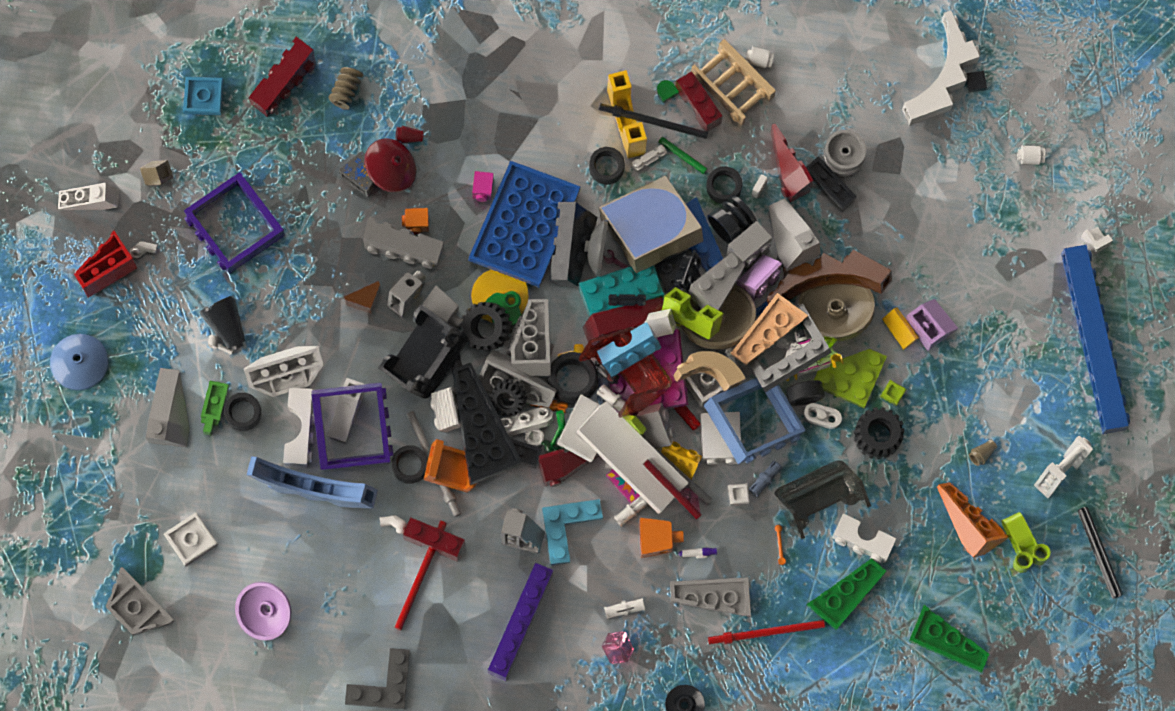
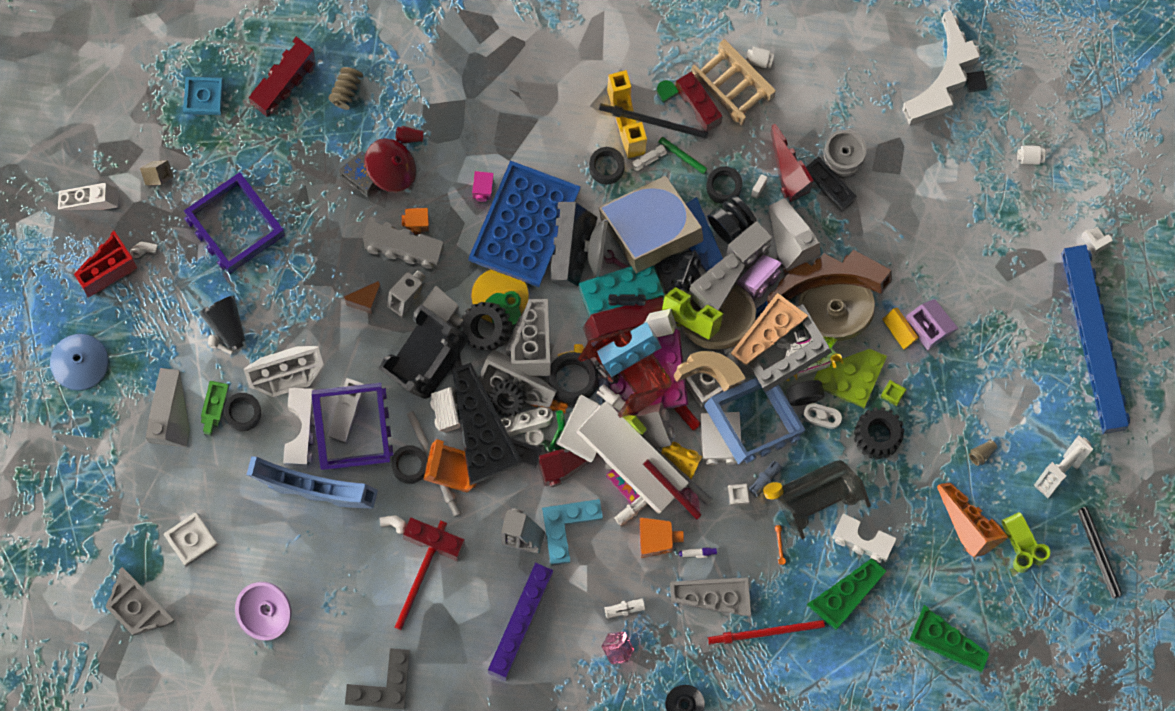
(773, 490): none -> yellow tile

